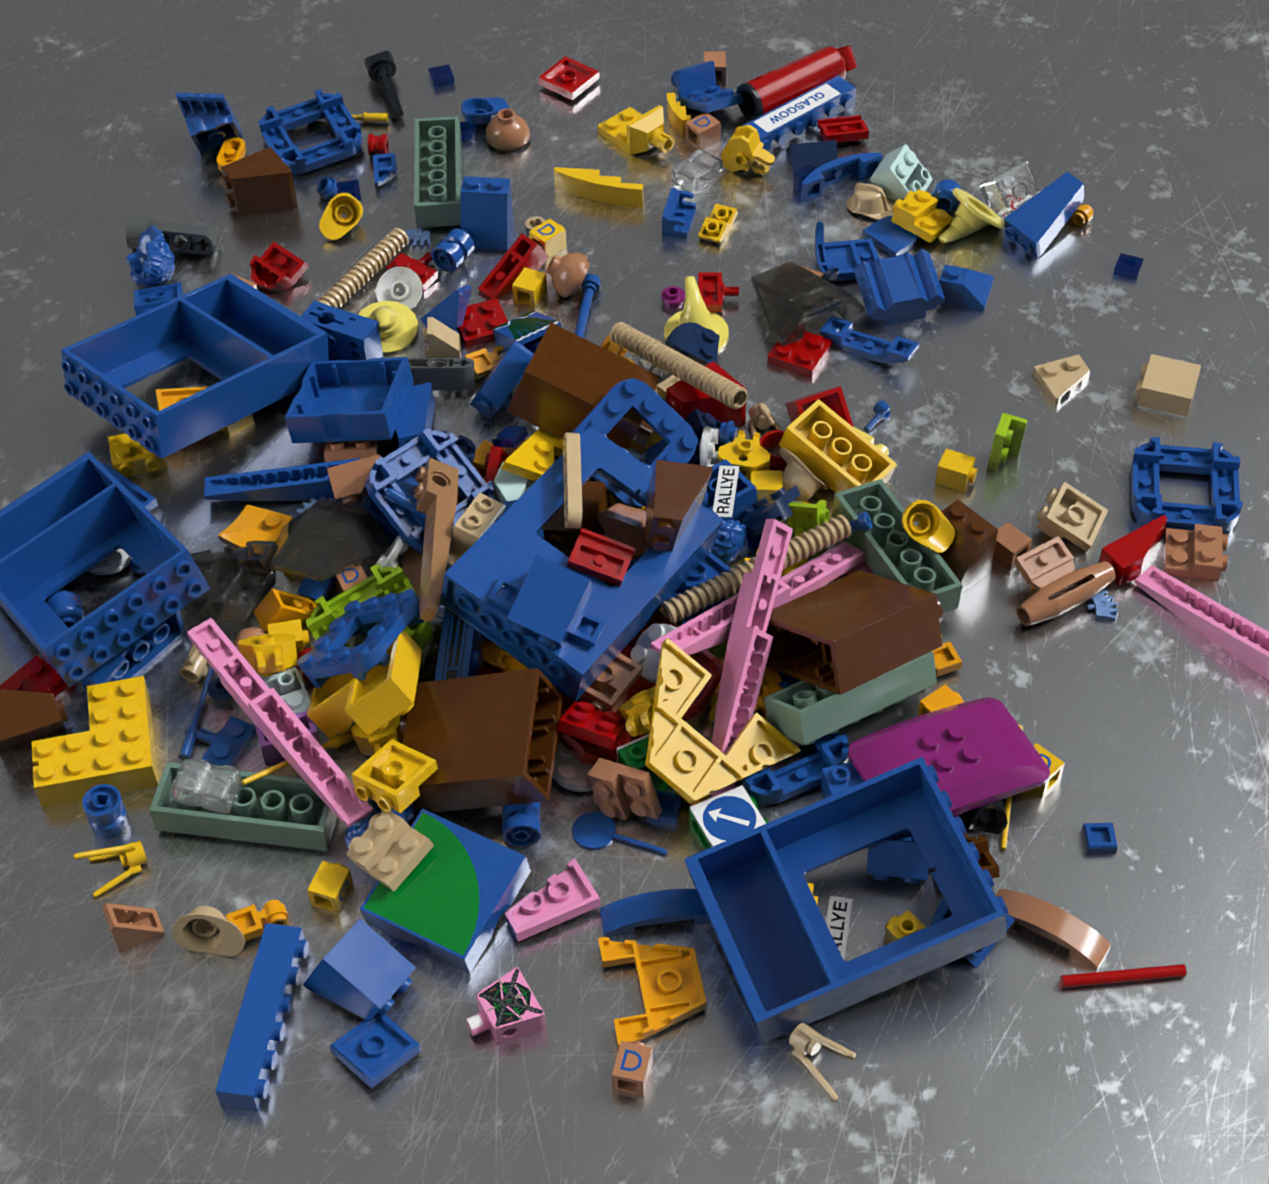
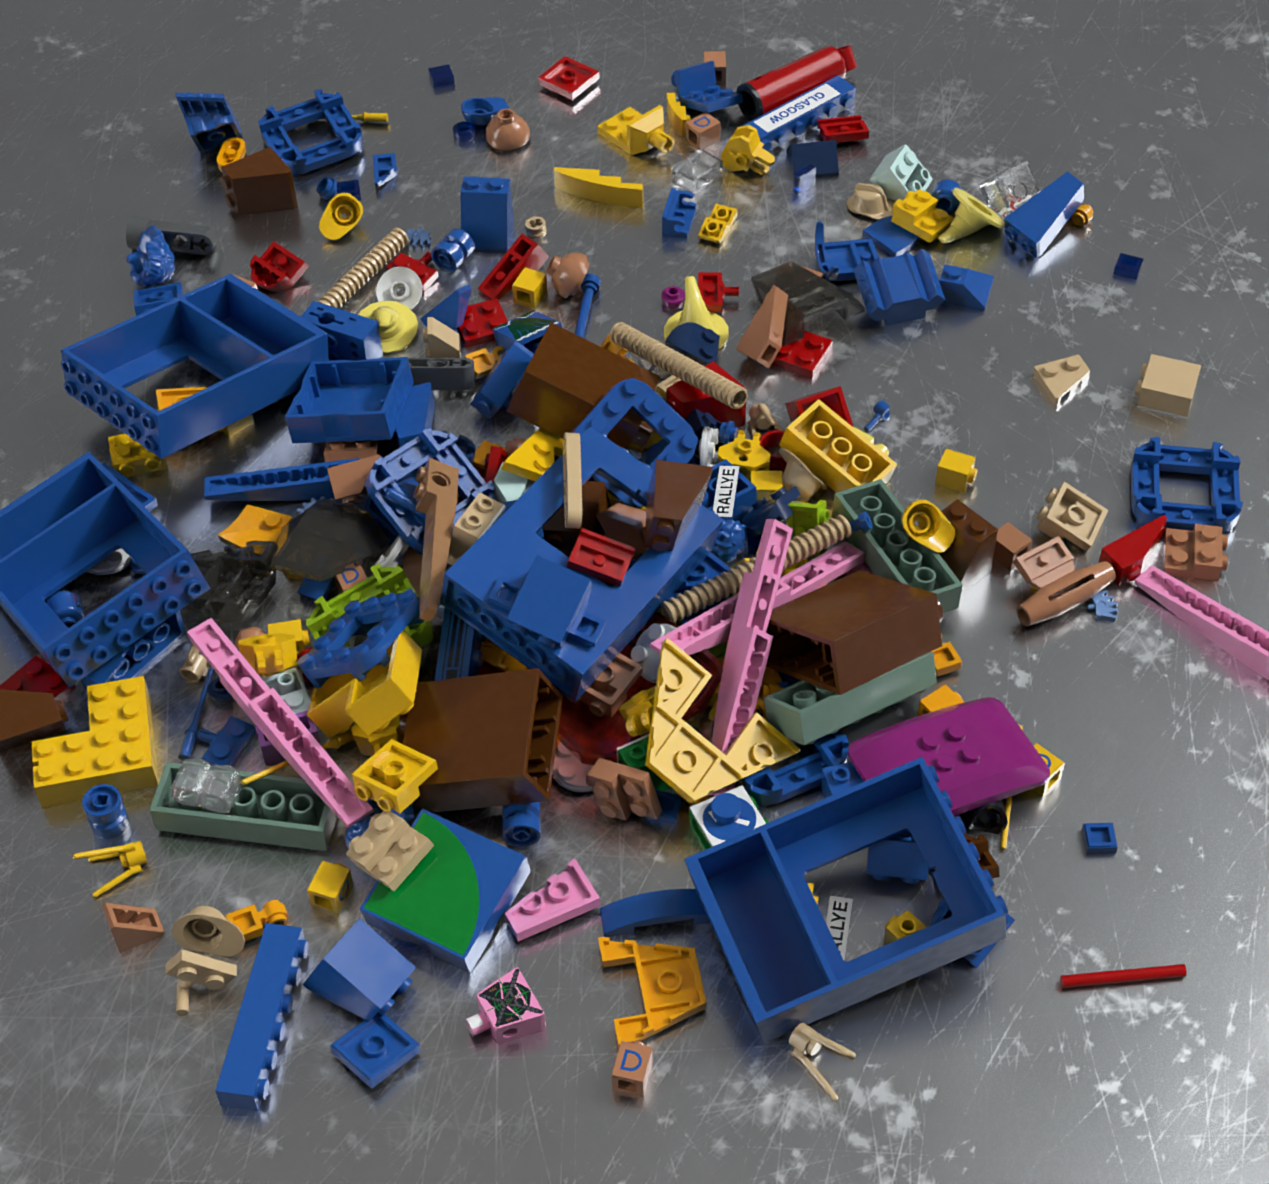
(198, 969): none -> tan plate
(282, 607): light orange slope -> none
(378, 144): red wheel -> none
(382, 69): black piece -> none
(437, 171): sand green brick -> none
(510, 436): clear blue tile -> none
(549, 237): yellow brick -> none
(592, 724): red plate -> none
(596, 831): blue piece -> none
(726, 808): none -> blue tile
(766, 330): none -> nougat slope
(838, 170): blue slope -> none
(865, 345): blue slope -> none
(1007, 440): lime bracket -> none
(1057, 925): nougat slope -> none

